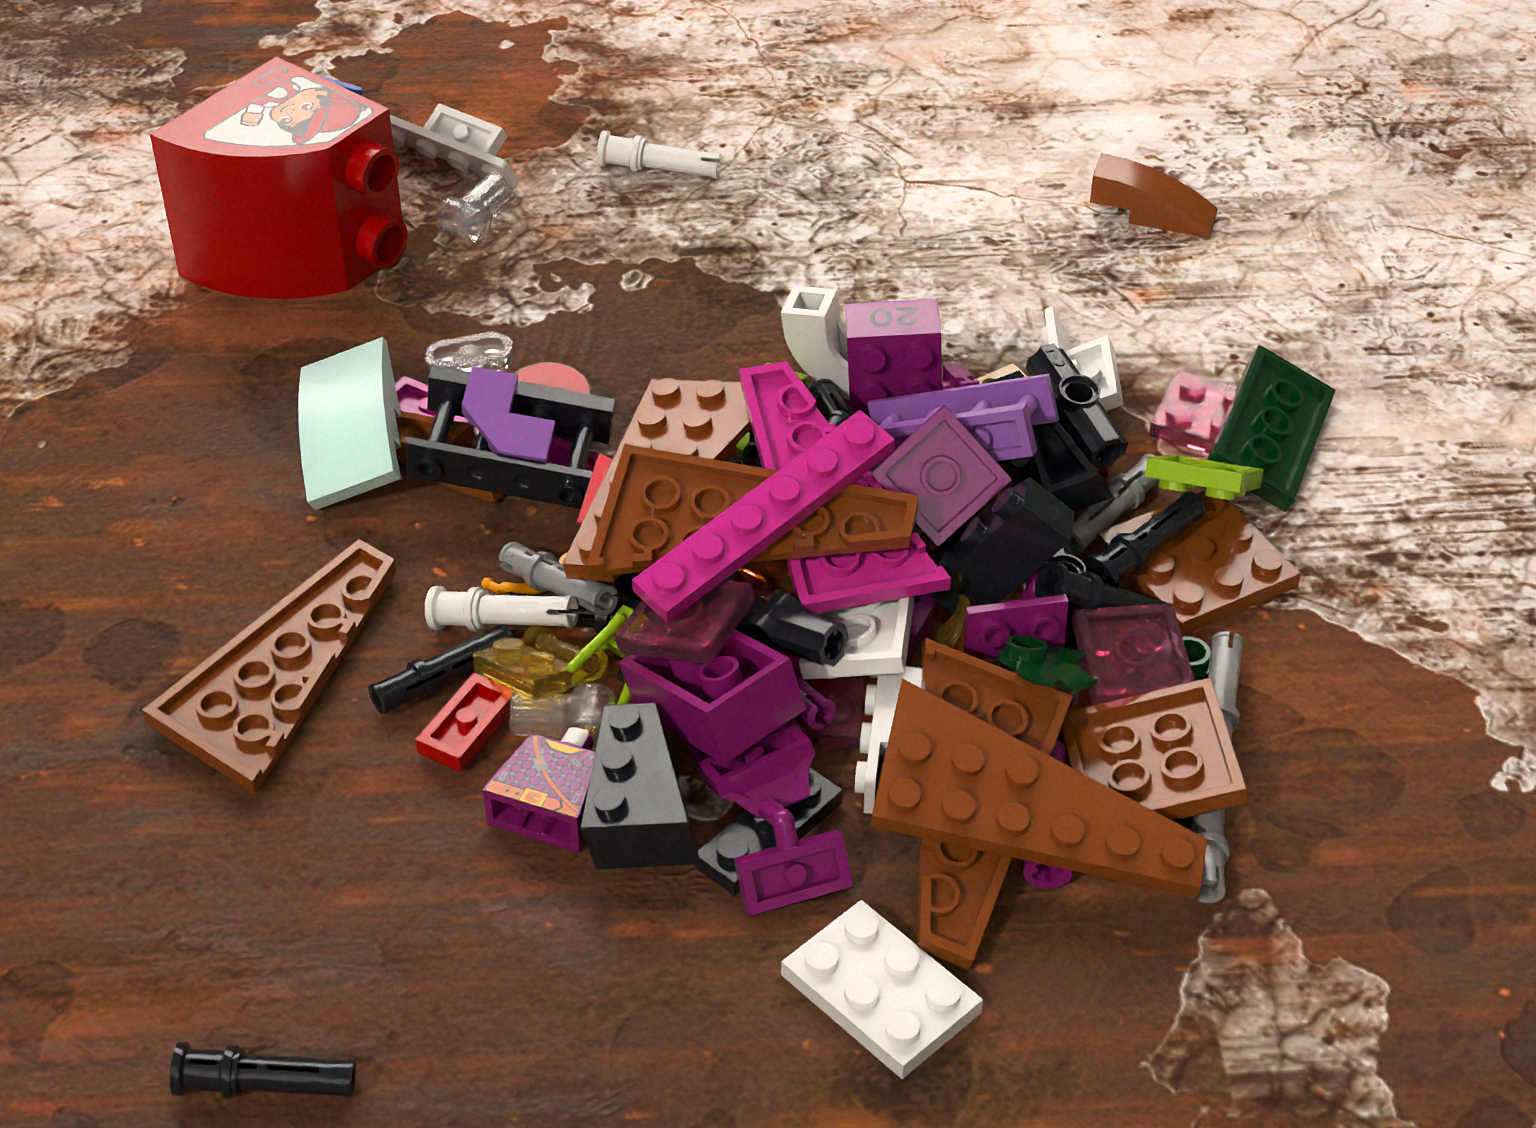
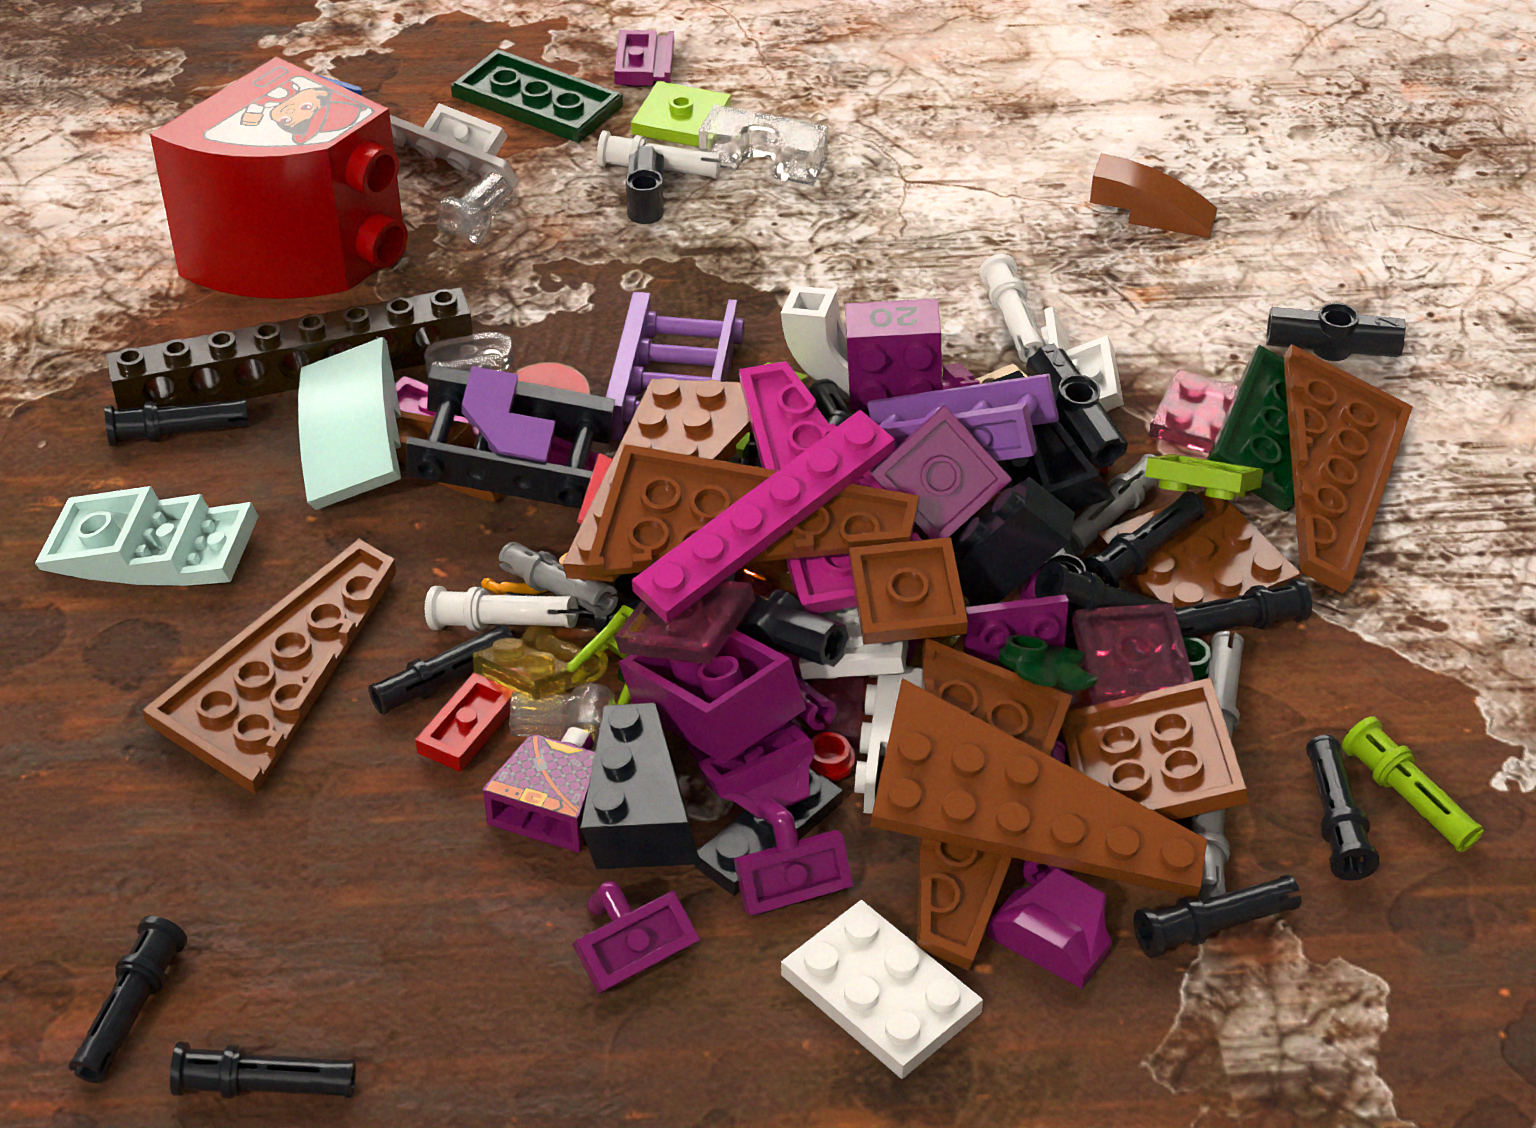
(137, 977): none -> black pin
(148, 540): none -> light aqua slope
(155, 421): none -> black pin
(271, 354): none -> dark brown brick
(537, 95): none -> dark green tile
(633, 938): none -> magenta plate
(638, 350): none -> medium lavender fence
(643, 57): none -> plate
(645, 186): none -> black piece
(676, 112): none -> plate
(739, 134): none -> clear arch
(833, 756): none -> red plate
(907, 591): none -> dark orange plate
(1009, 296): none -> white pin
(1055, 926): none -> magenta slope
(1195, 919): none -> black pin
(1257, 608): none -> black pin
(1336, 331): none -> black piece
(1341, 459): none -> dark orange wing
(1343, 822): none -> black pin
(1395, 767): none -> lime pin

